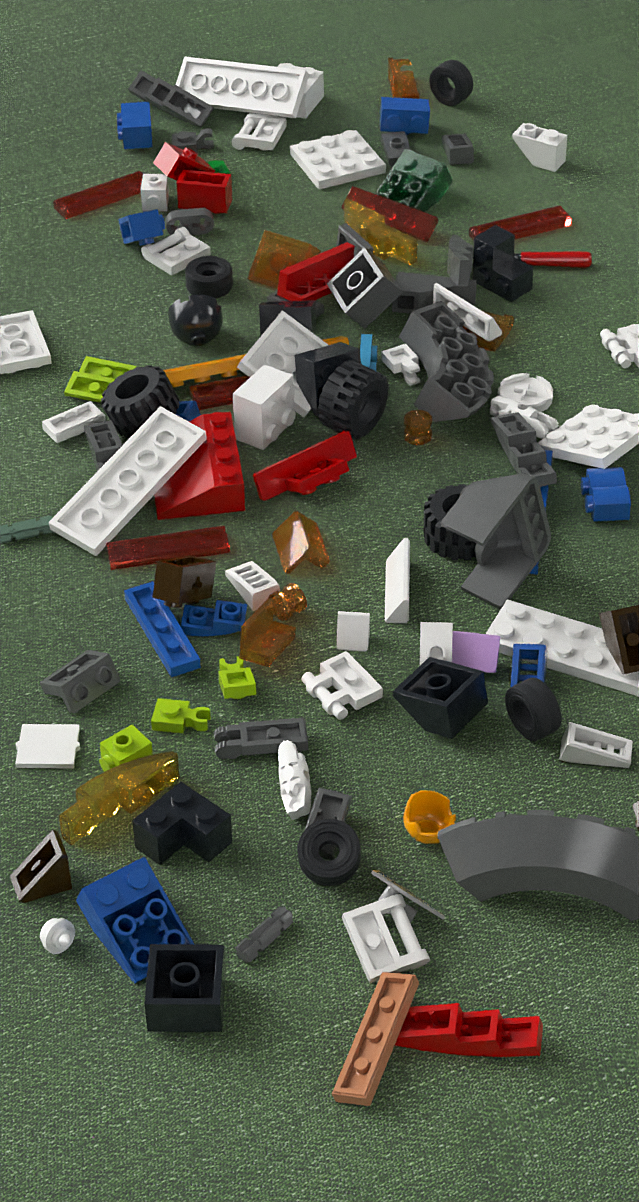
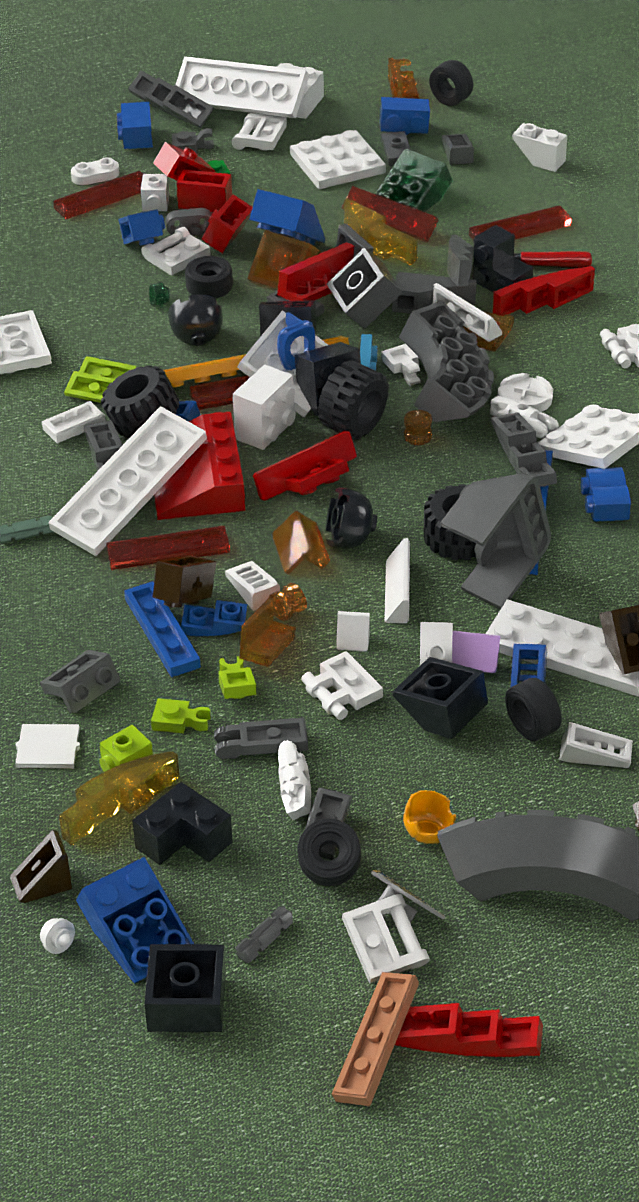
(95, 171): none -> white plate
(158, 294): none -> clear green plate
(227, 223): none -> red brick
(287, 217): none -> blue slope
(287, 335): none -> blue piece
(349, 519): none -> black cylinder
(547, 289): none -> red slope

